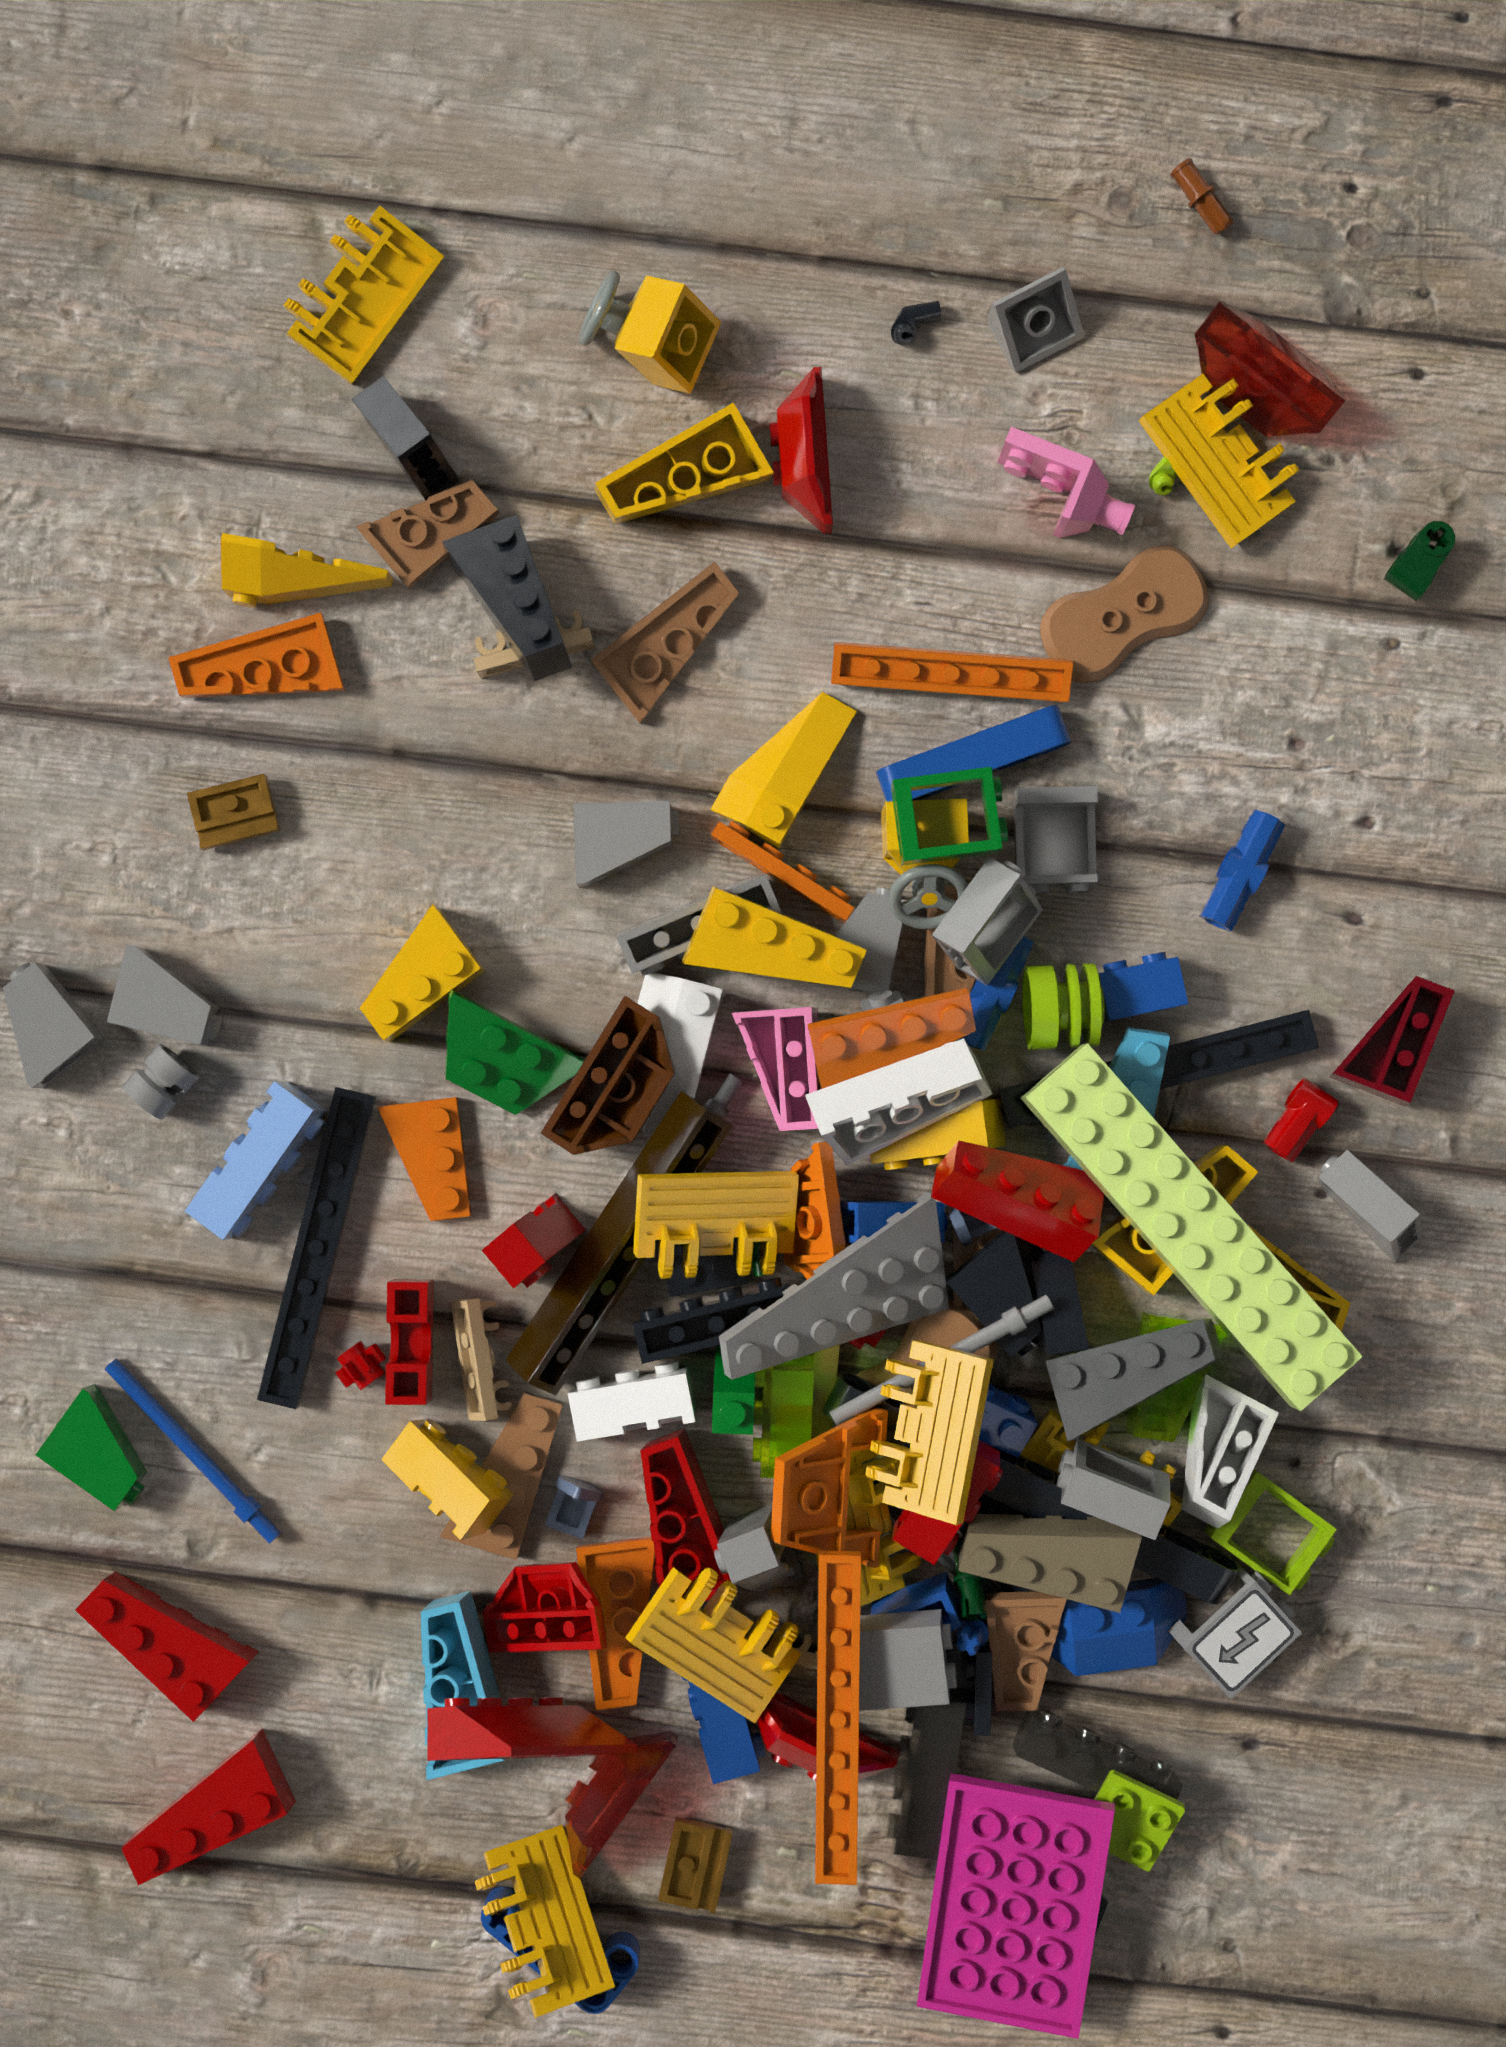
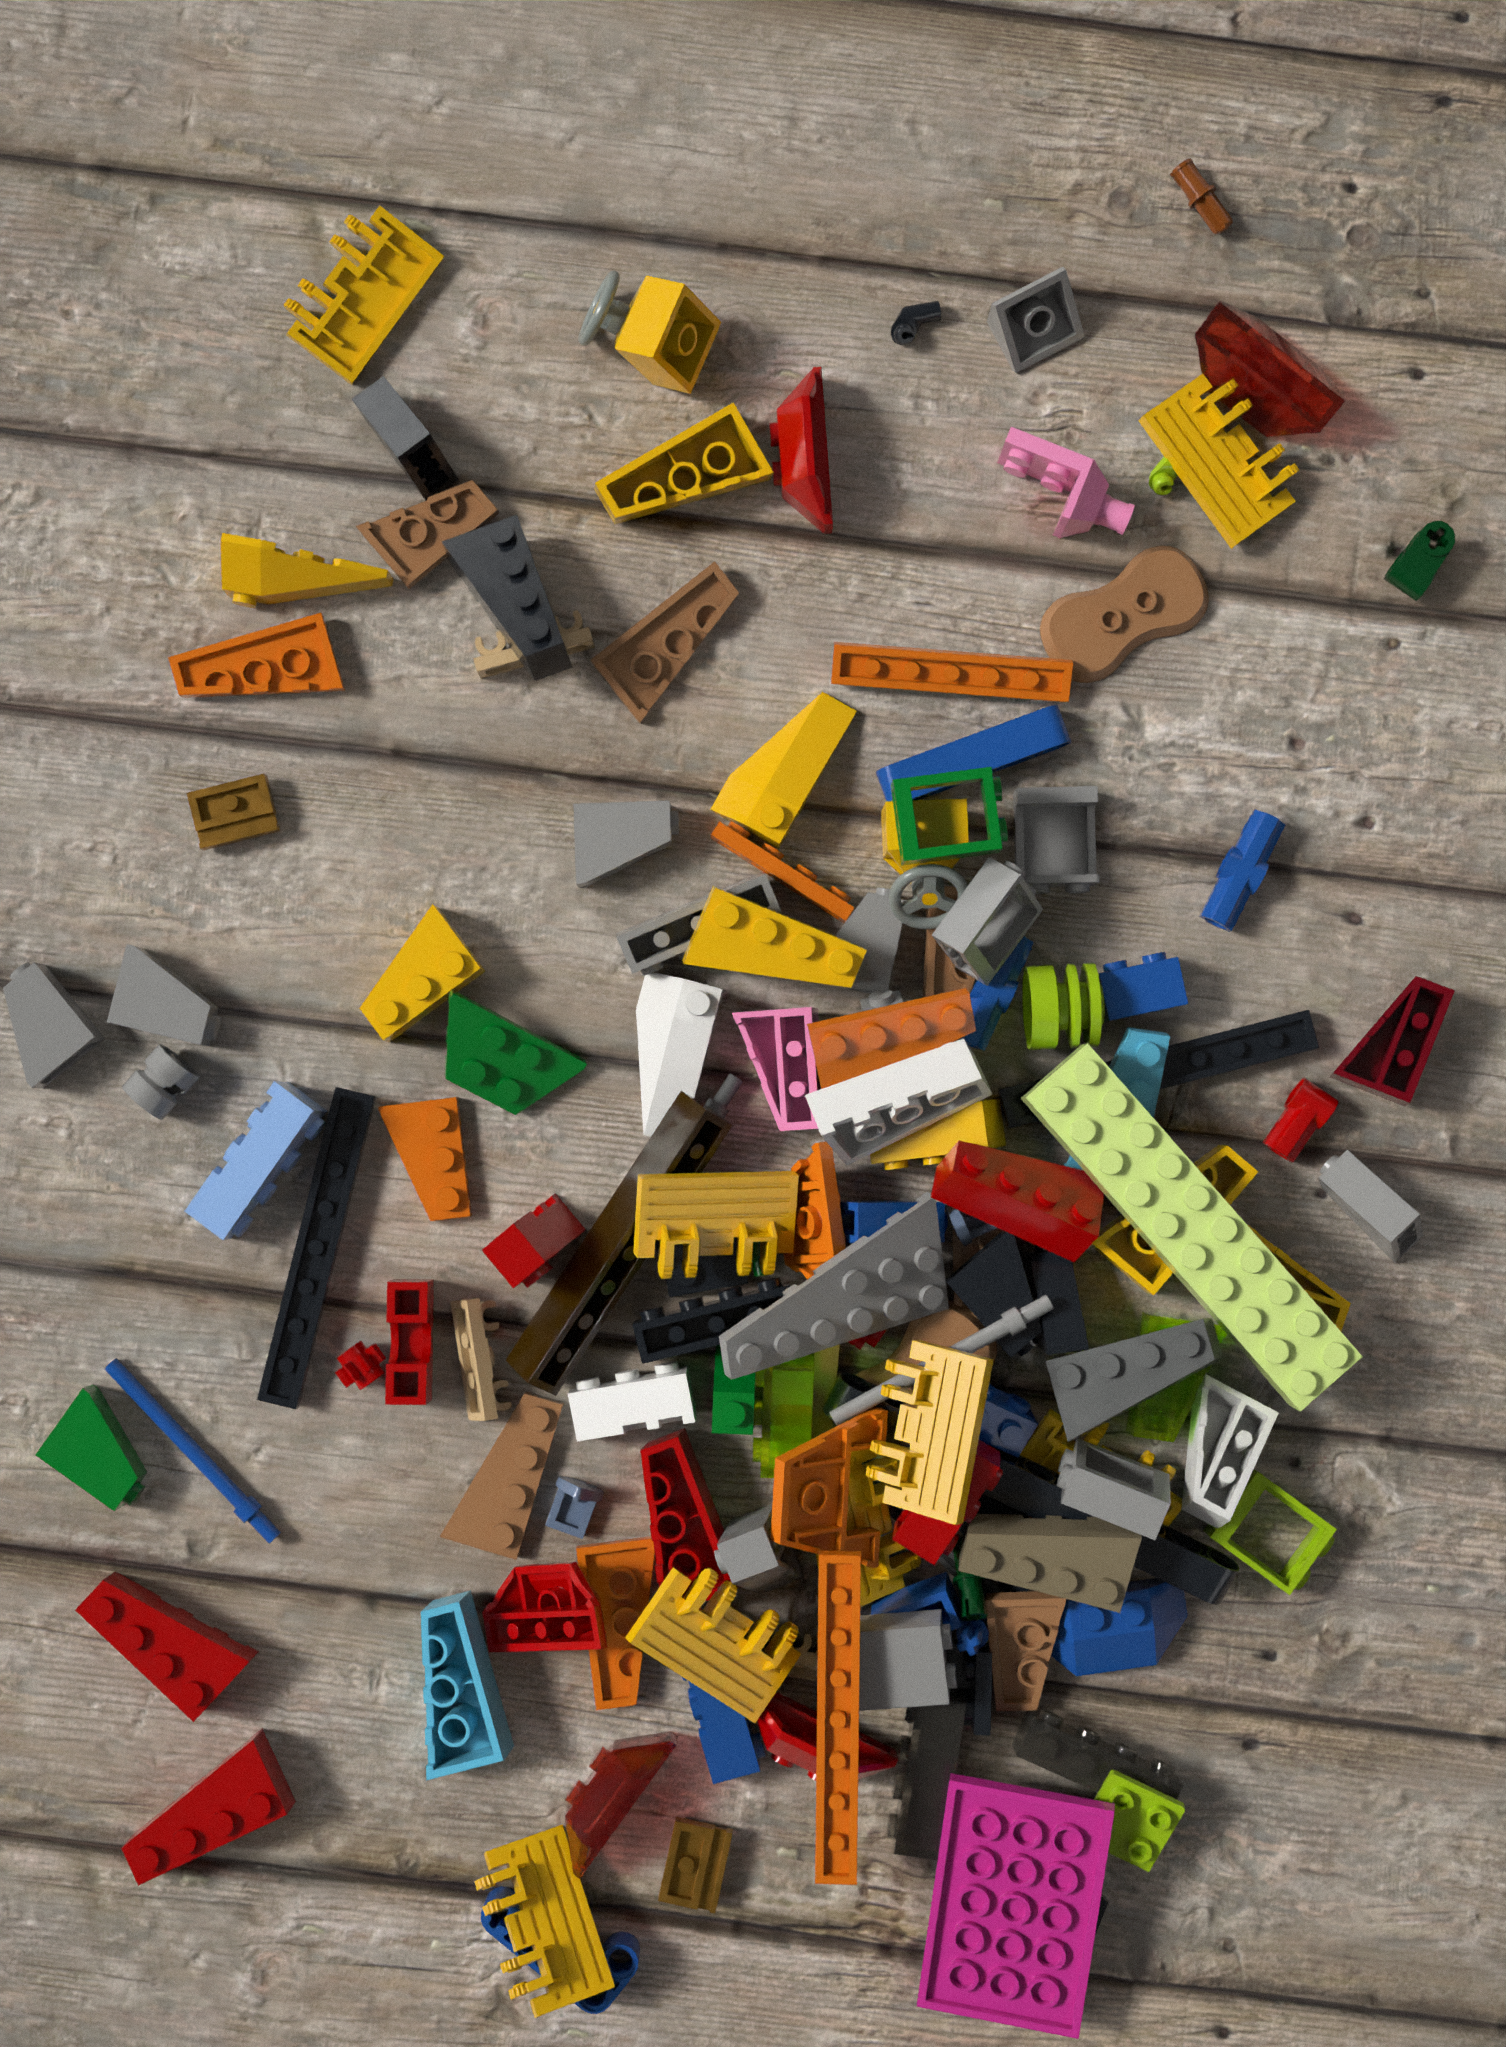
(448, 1477): yellow wedge -> none
(518, 1730): red slope -> none
(614, 1084): reddish brown wedge -> none
(1240, 1635): panel -> none

